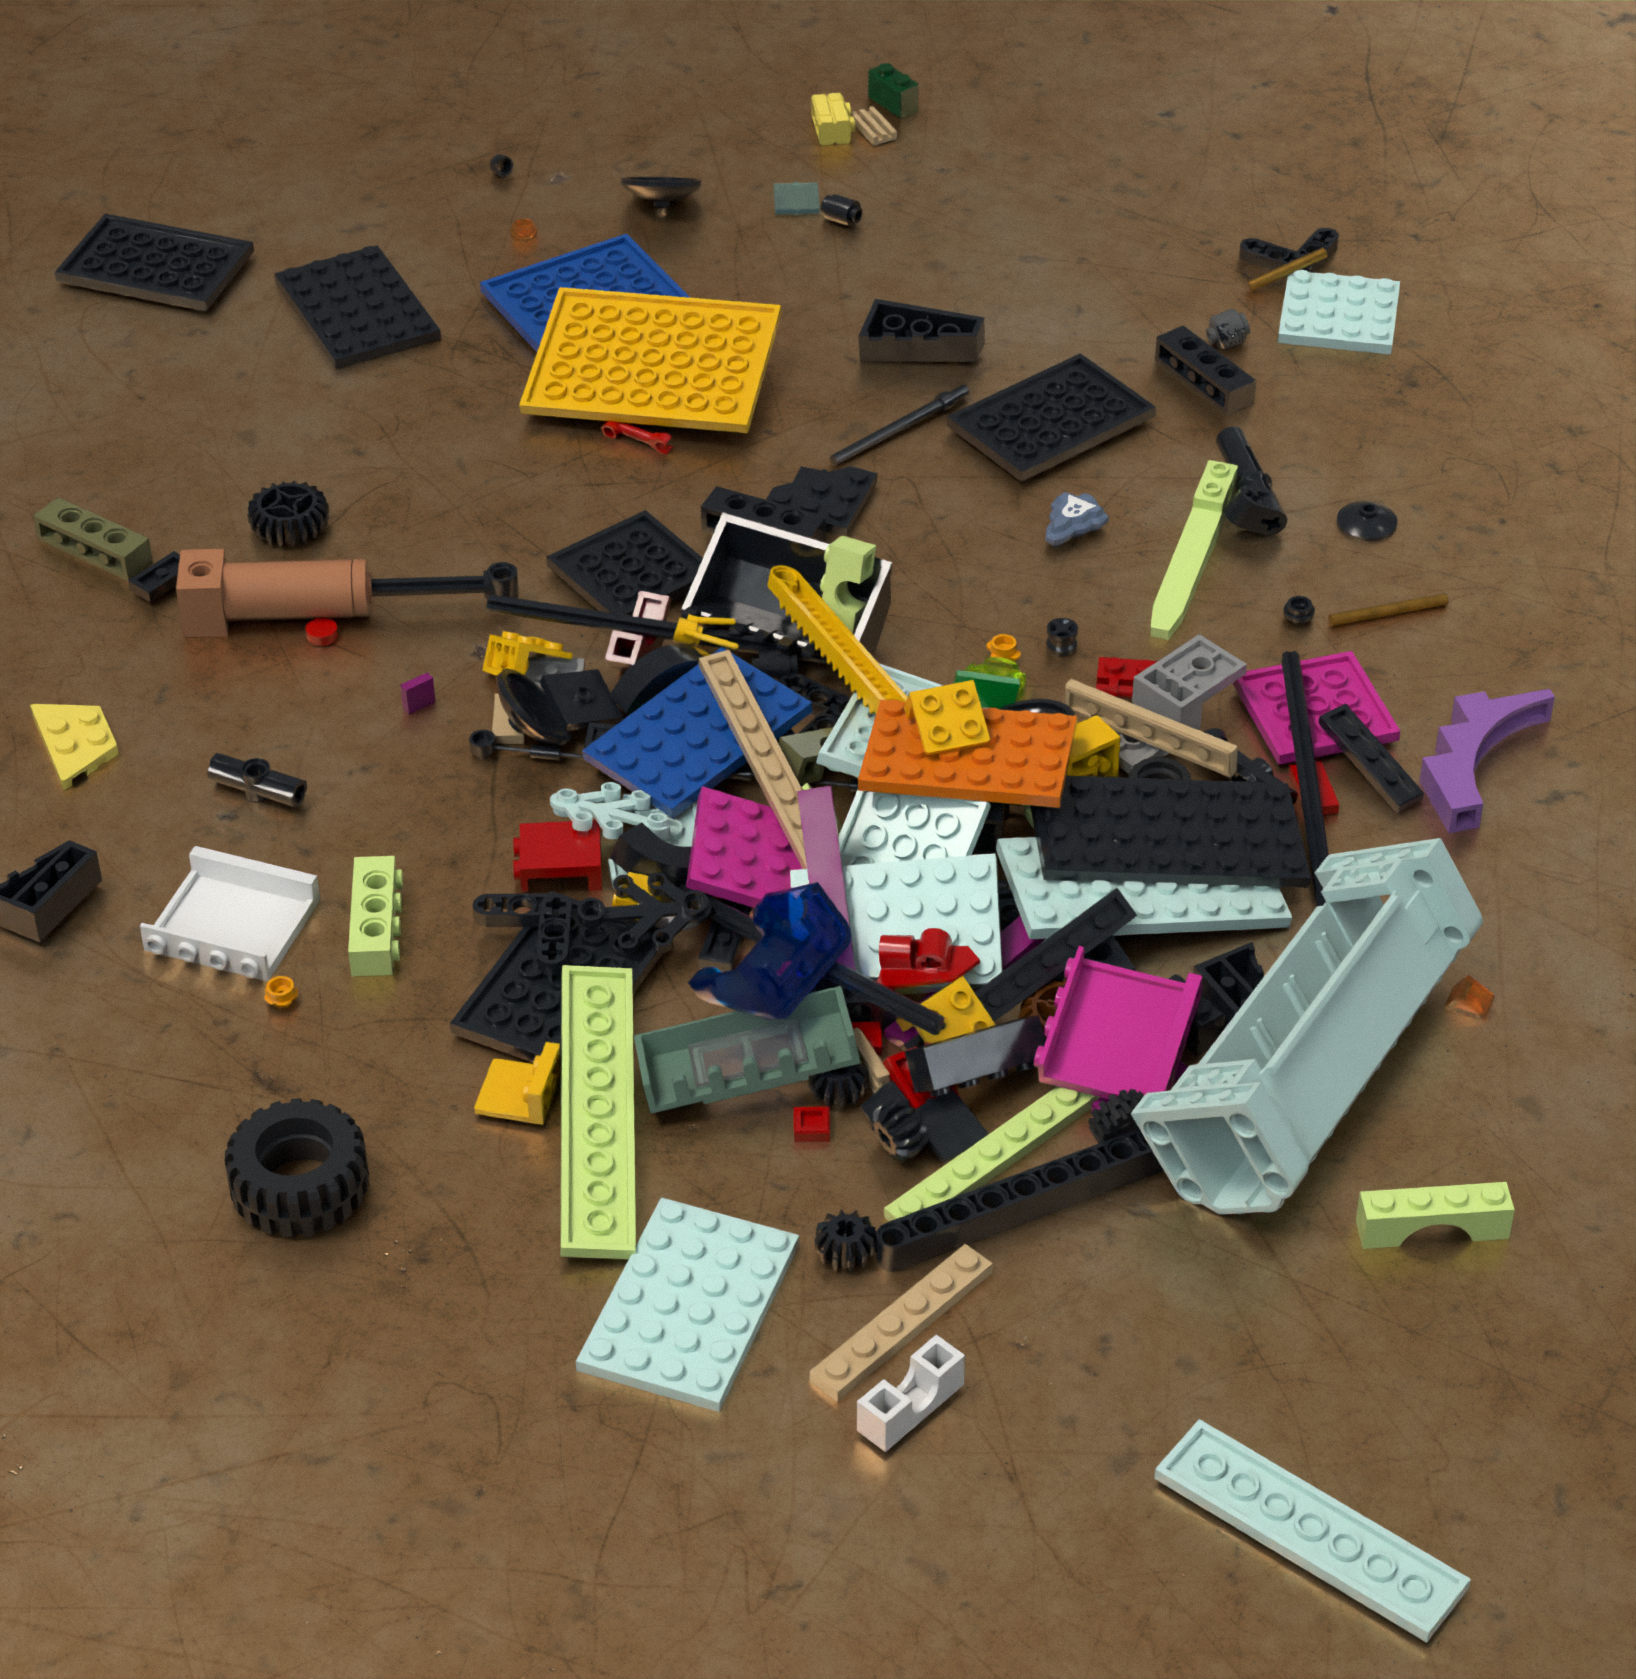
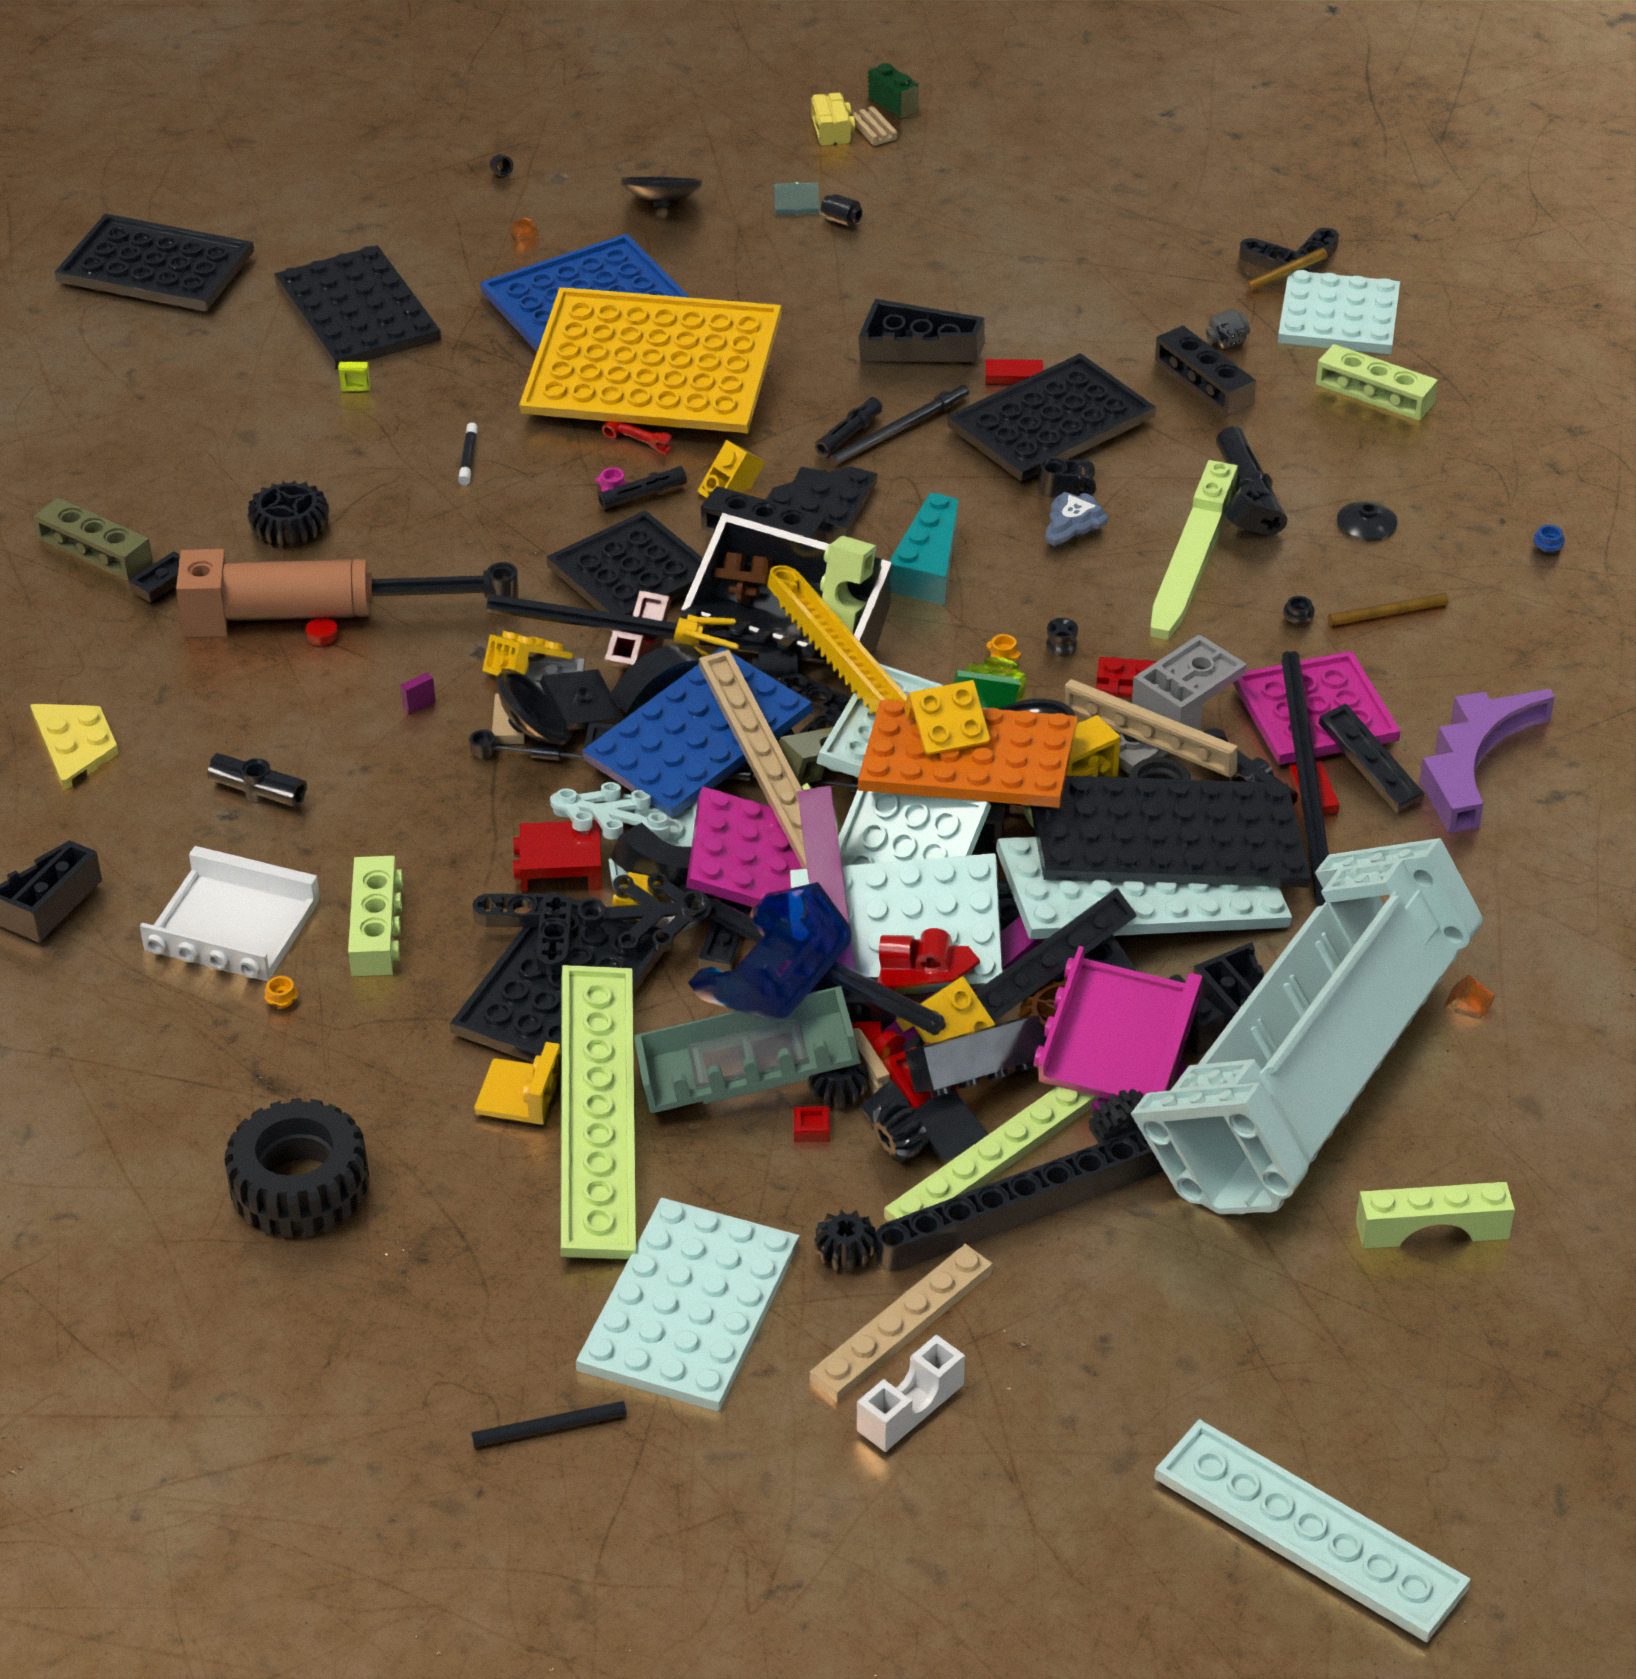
(354, 376): none -> neon yellow tile
(468, 454): none -> bar
(548, 1424): none -> black bar
(611, 478): none -> dark pink plate
(653, 484): none -> black pin
(732, 469): none -> yellow slope
(734, 570): none -> reddish brown hips
(856, 420): none -> black pin
(888, 1044): none -> red tile
(926, 551): none -> teal wedge
(1010, 370): none -> red tile
(1065, 476): none -> black piece
(1376, 382): none -> yellowish green brick
(1549, 538): none -> blue plate

